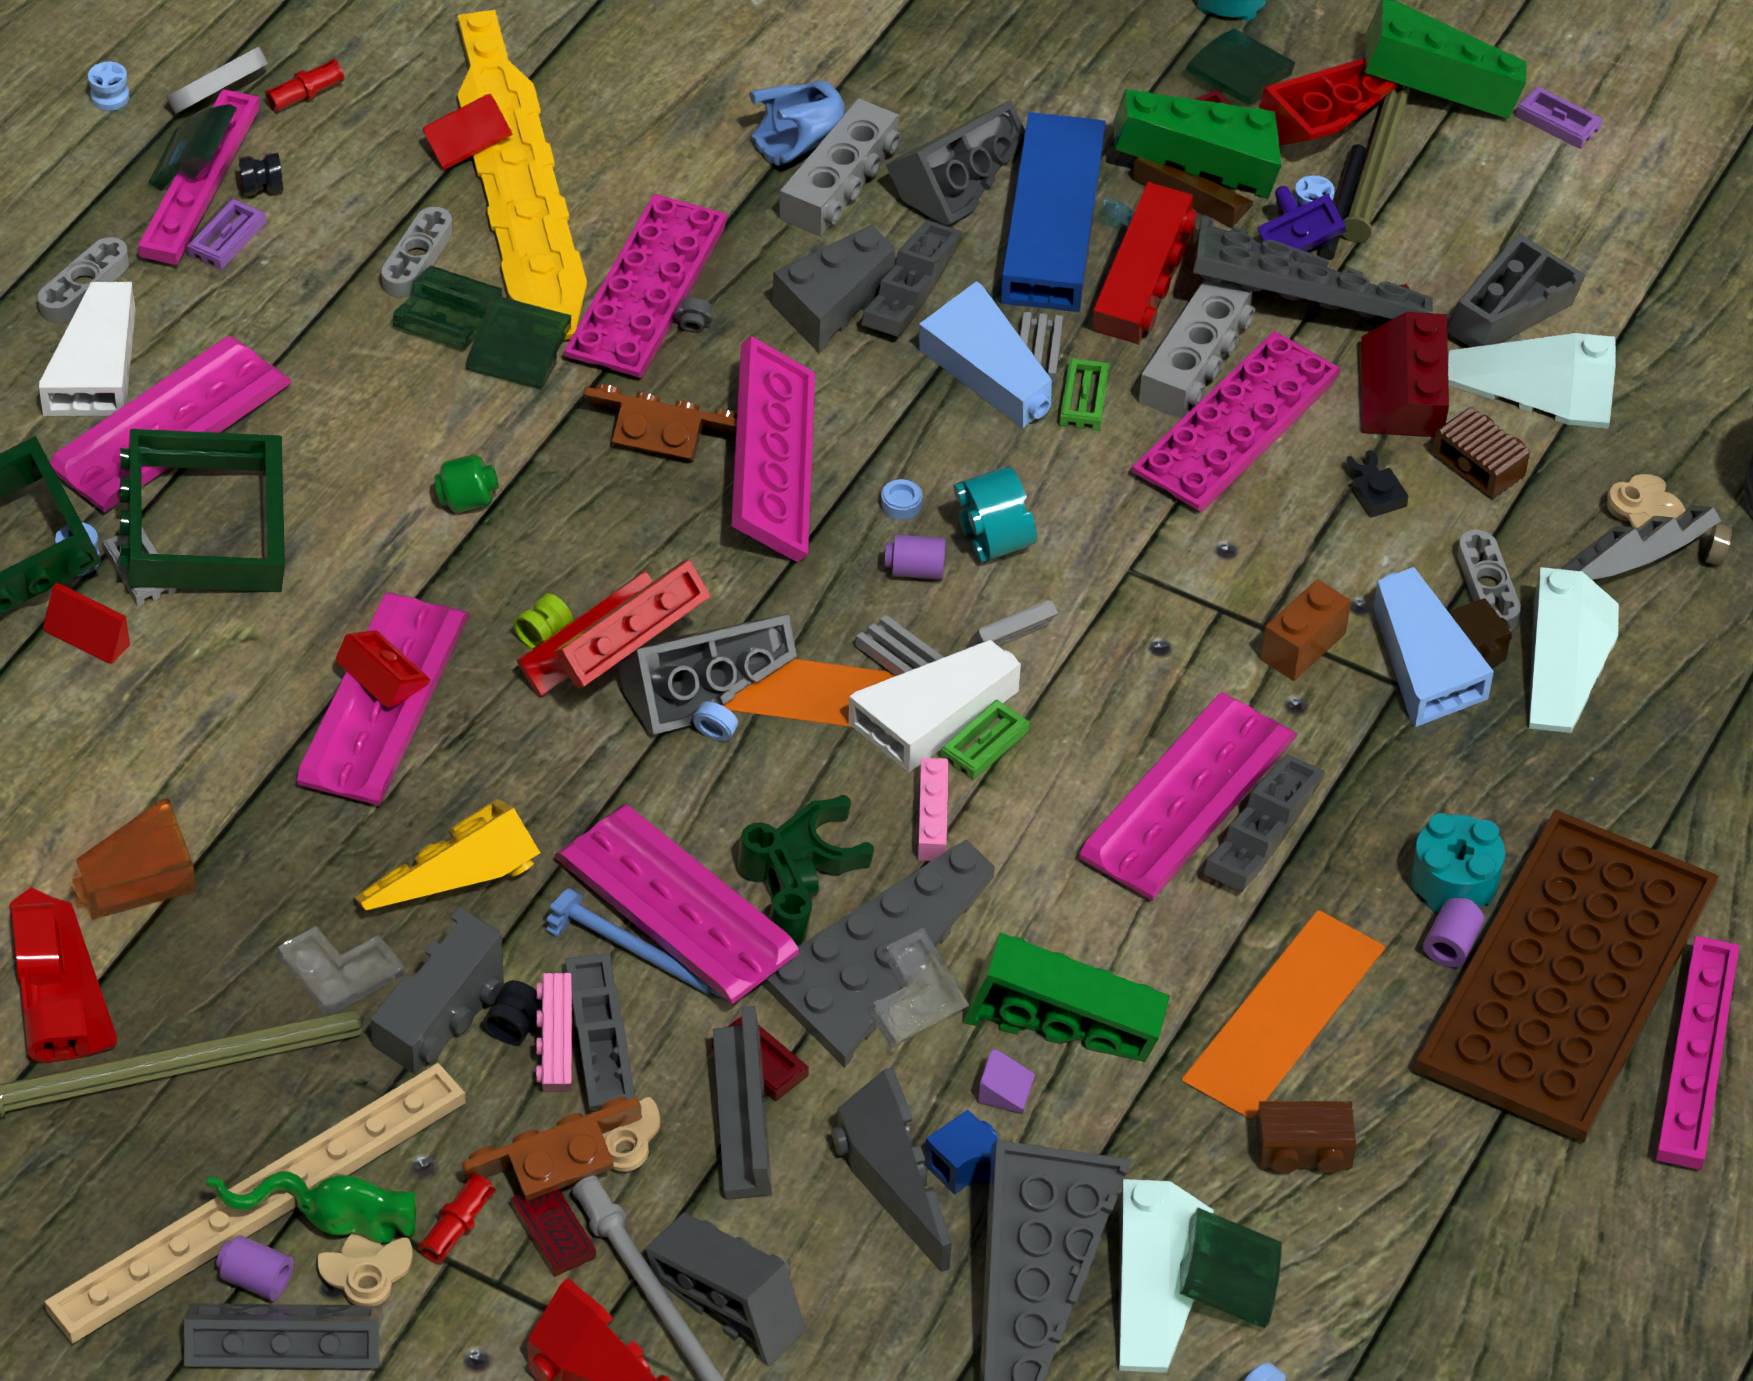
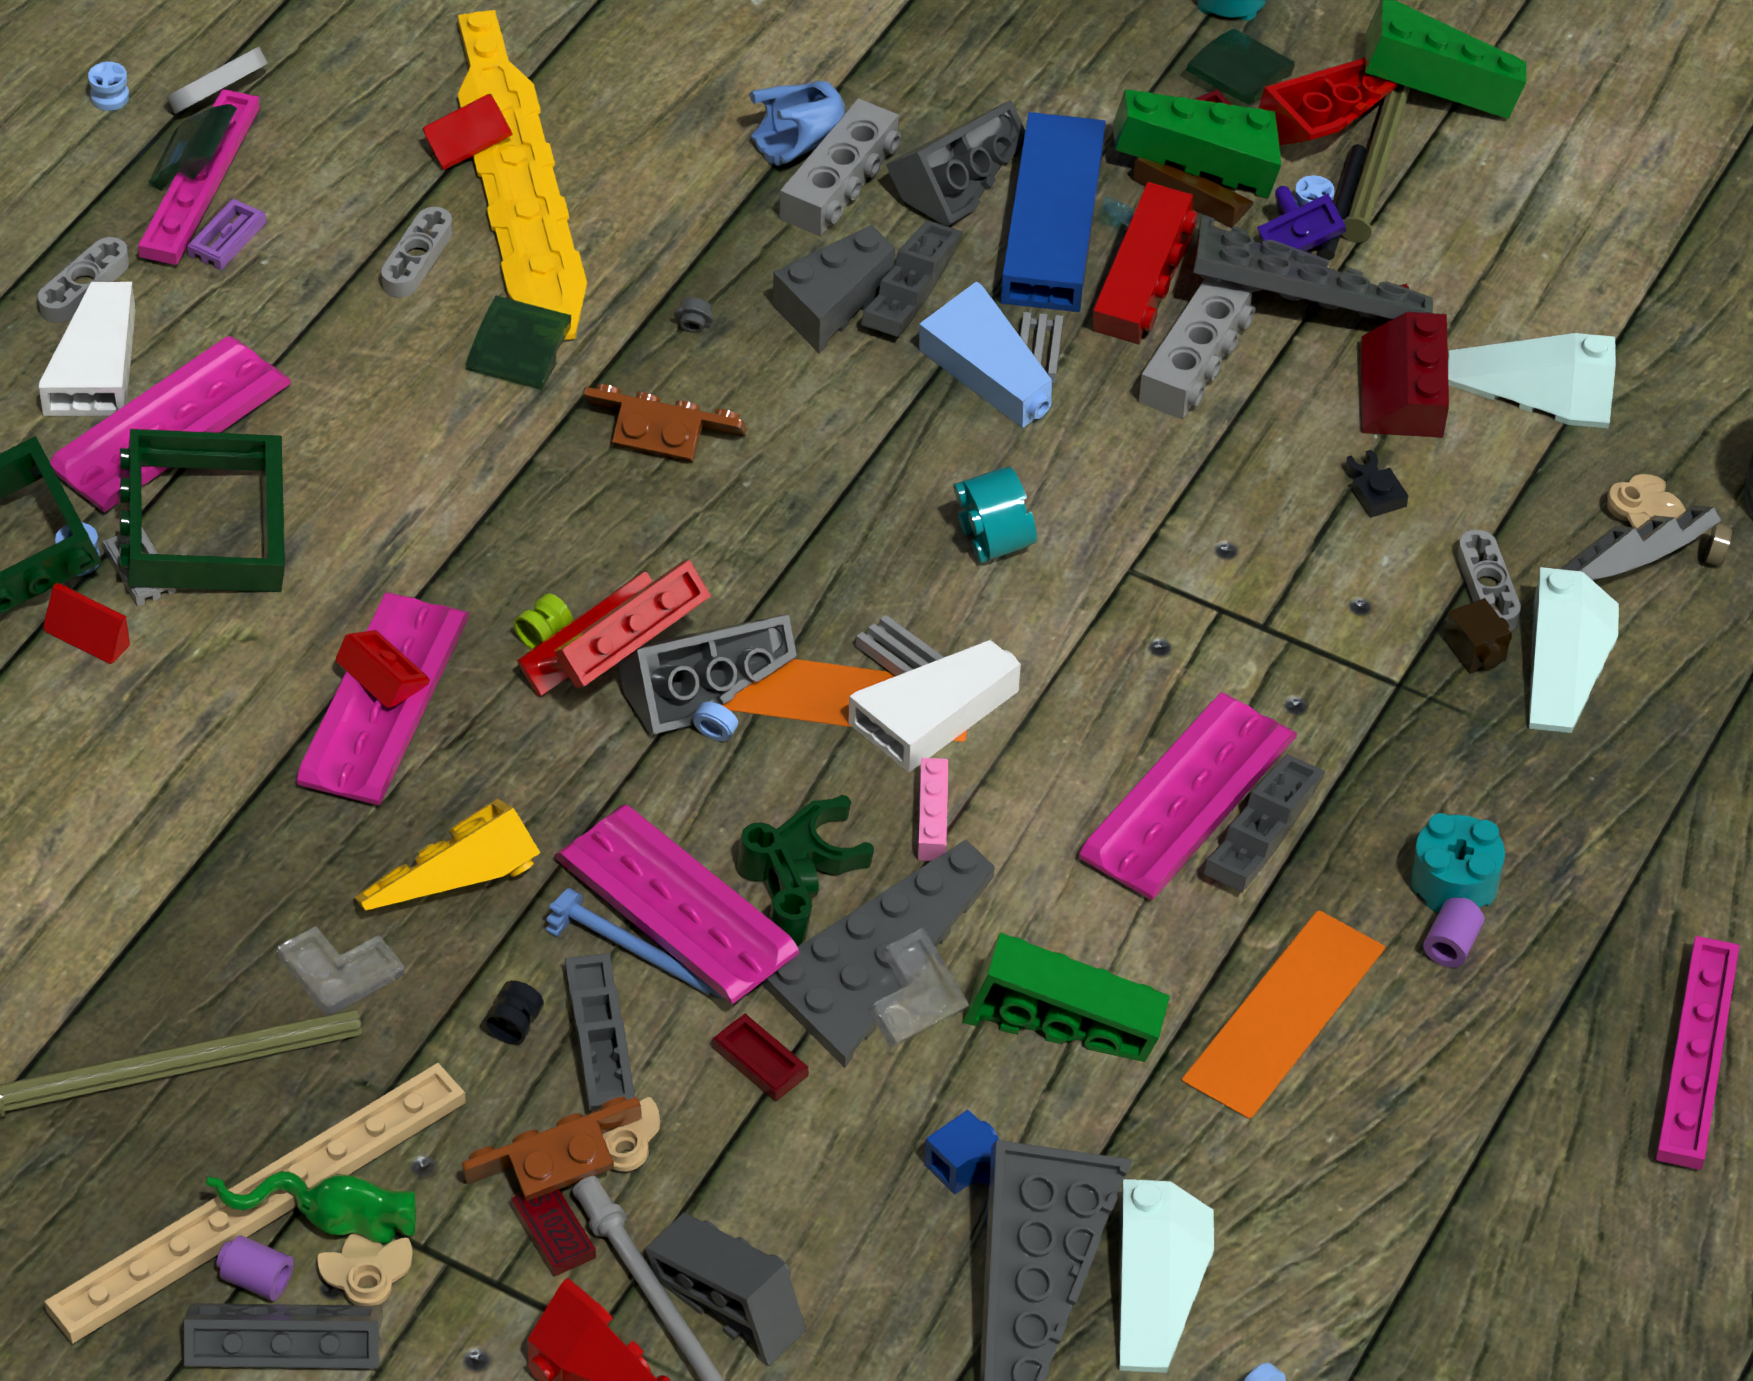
(58, 982): red panel -> none
(136, 865): clear orange slope -> none
(261, 174): black wheel -> none
(304, 85): red pin -> none
(444, 994): dark grey wedge -> none
(445, 307): clear green slope -> none
(456, 1219): red pin -> none
(466, 483): green head -> none
(556, 1032): bright pink piece -> none
(646, 285): dark pink plate -> none
(742, 1108): dark grey fence -> none
(773, 449): dark pink plate -> none
(880, 1154): dark grey wedge -> none
(901, 499): light blue tile -> none
(916, 556): medium lavender brick -> none
(1005, 1083): medium lavender slope -> none
(1007, 730): bright green tile -> none
(1016, 625): light grey tile -> none
(1081, 416): bright green tile -> none
(1231, 1268): clear green slope -> none
(1237, 421): dark pink plate -> none
(1305, 630): dark orange brick -> none
(1305, 1135): reddish brown brick -> none
(1428, 650): light blue slope -> none
(1481, 452): reddish brown brick -> none
(1514, 294): dark grey wedge -> none
(1558, 117): medium lavender tile -> none
(1567, 975): reddish brown plate -> none

